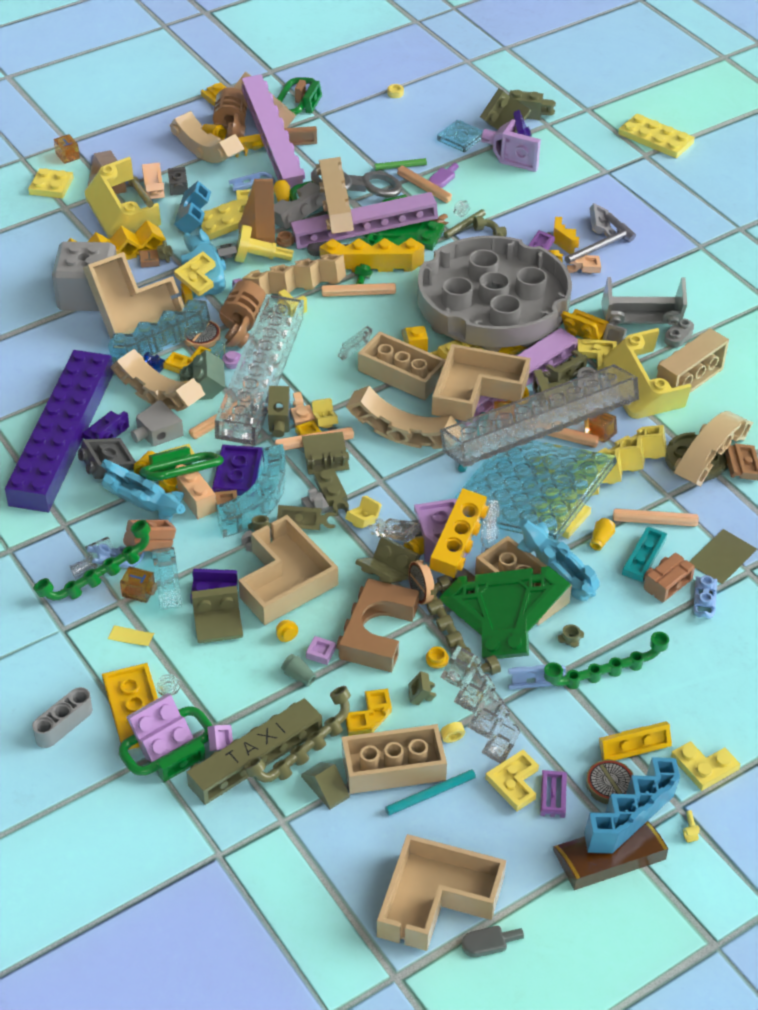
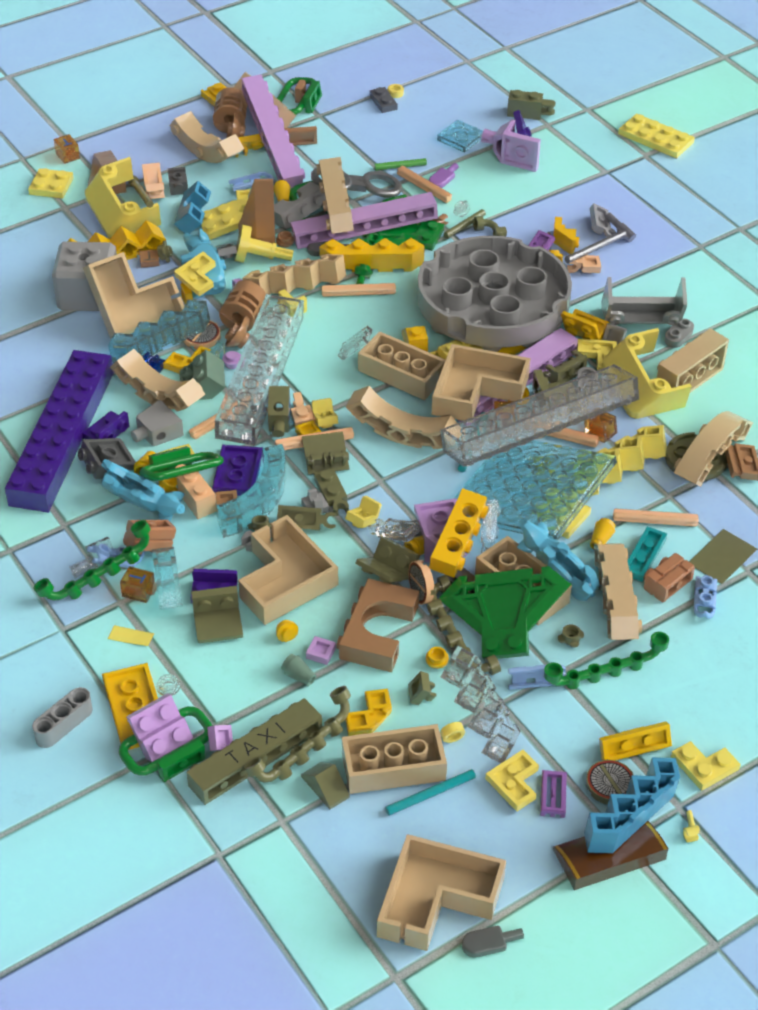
(217, 130): yellow cone -> none
(383, 99): none -> dark grey plate
(501, 110): olive bracket -> none
(618, 593): none -> tan brick

